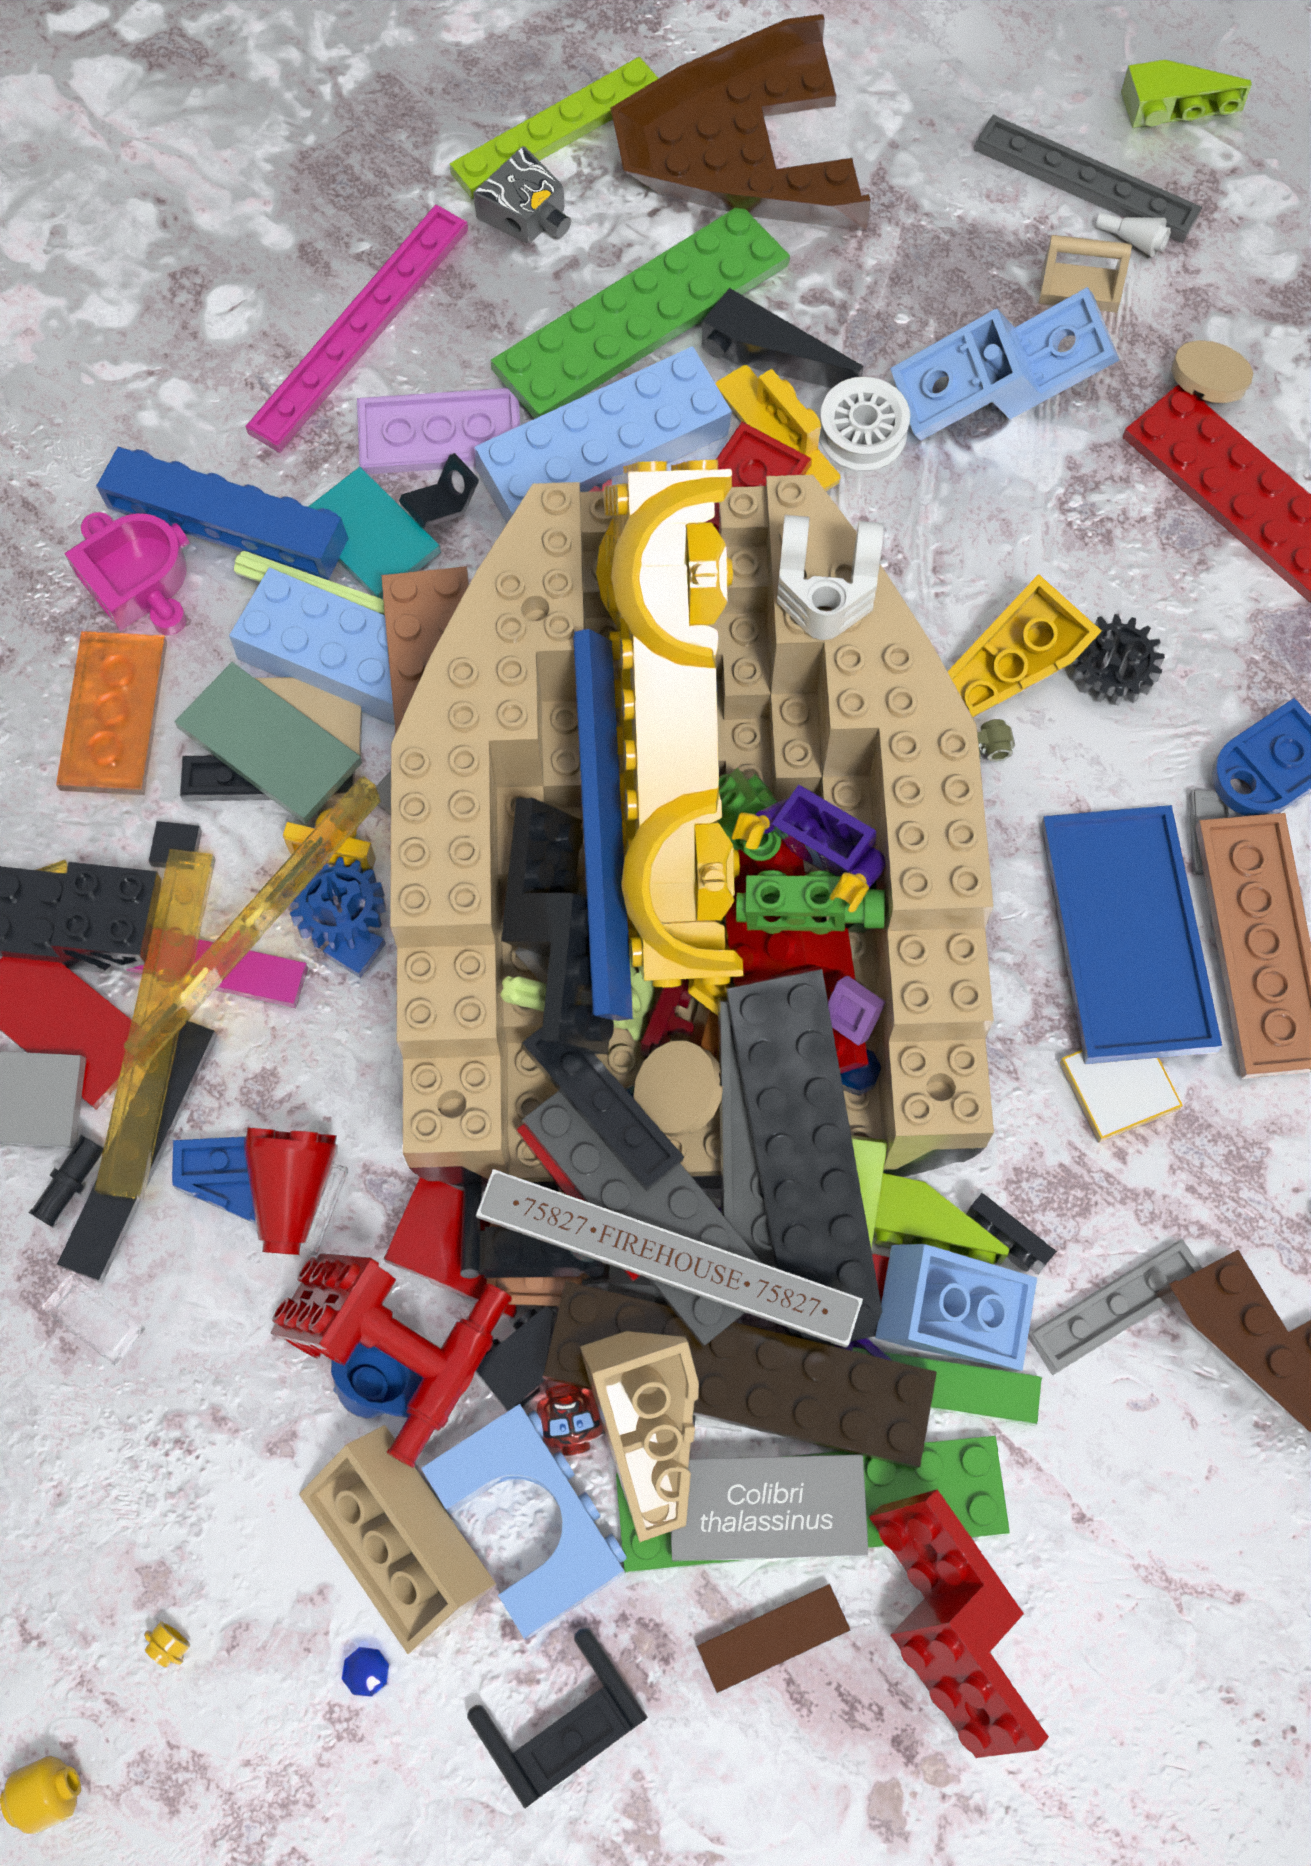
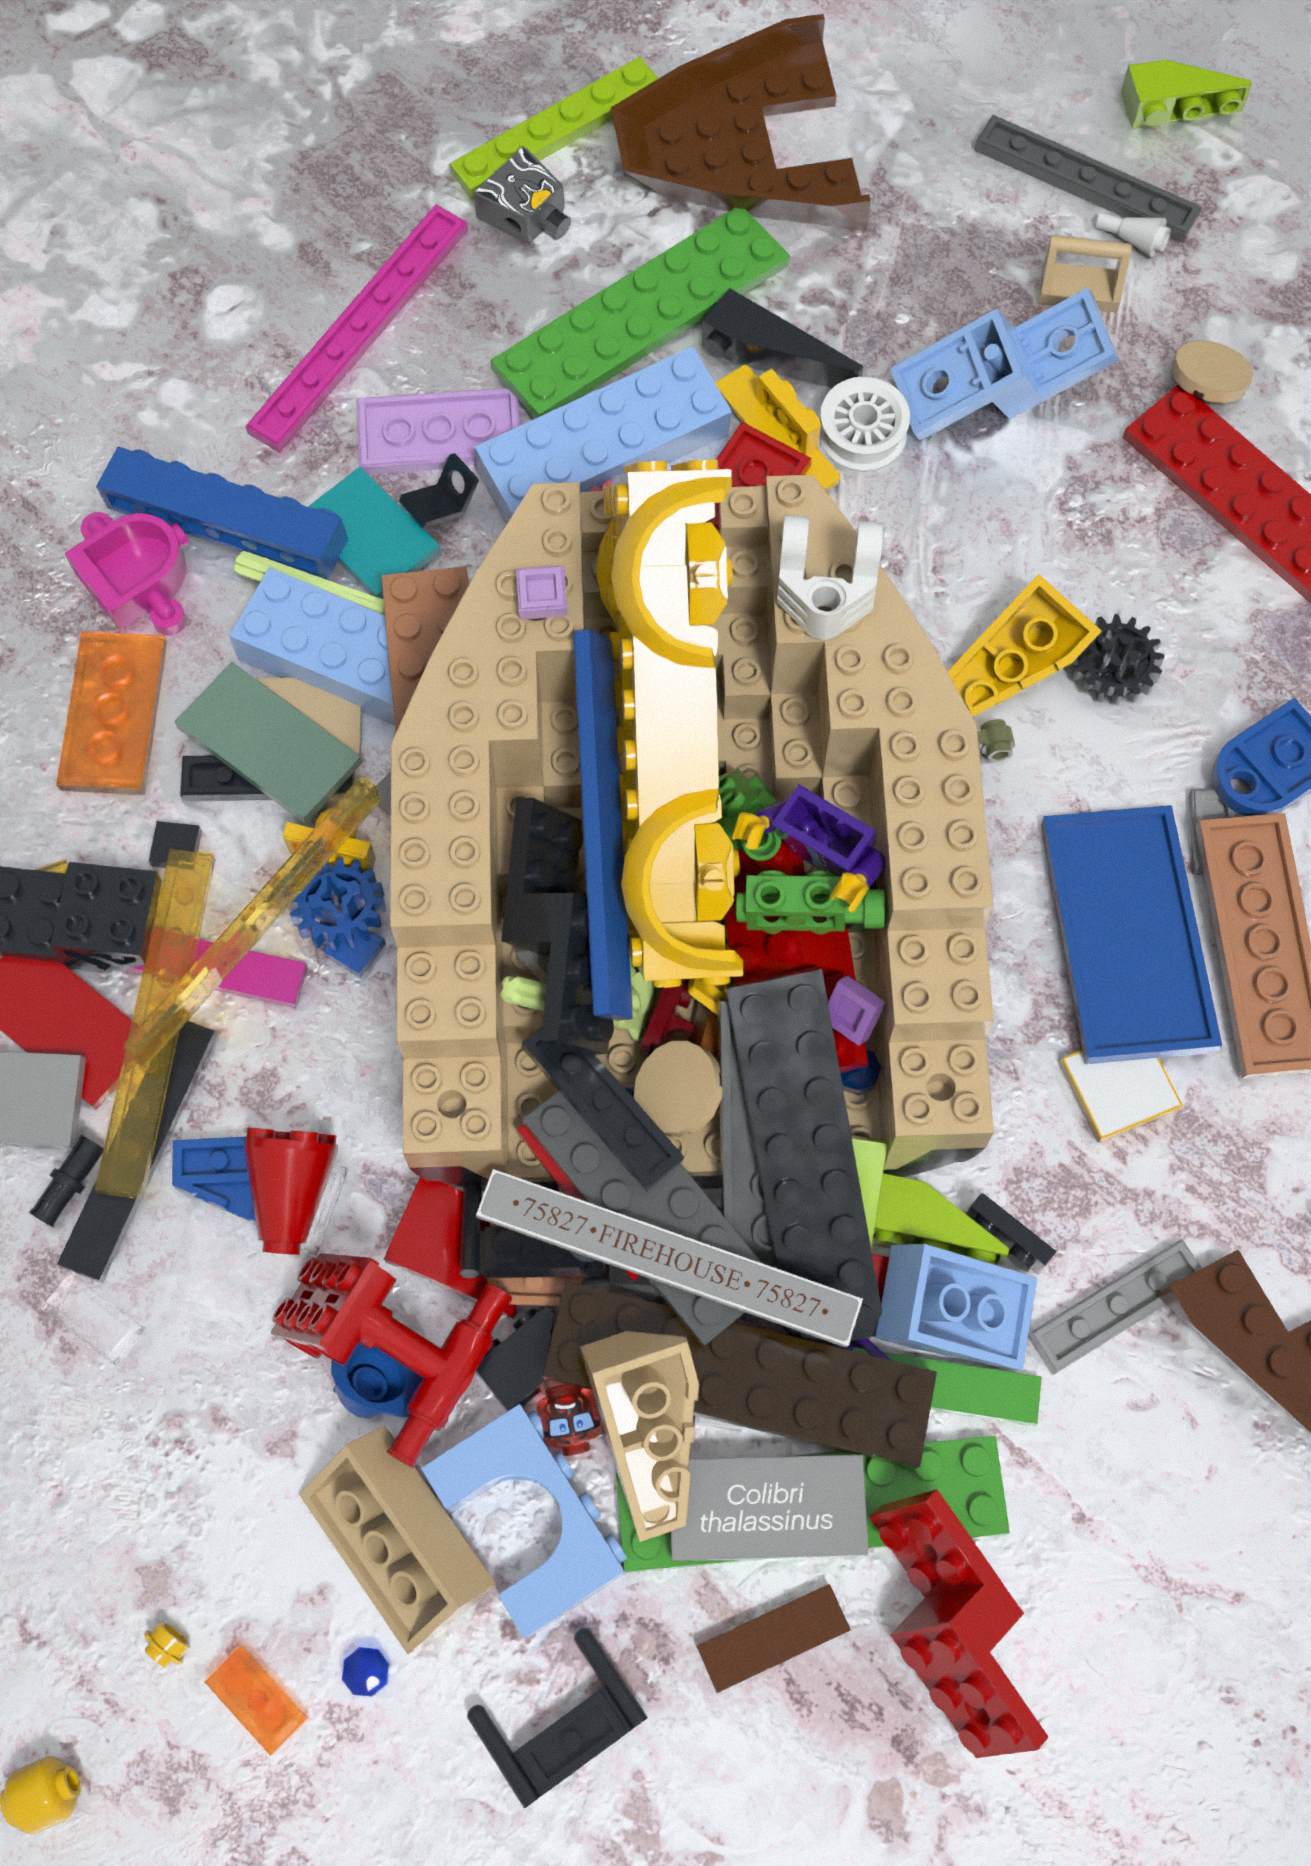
(257, 1700): none -> clear orange plate
(541, 592): none -> lavender tile

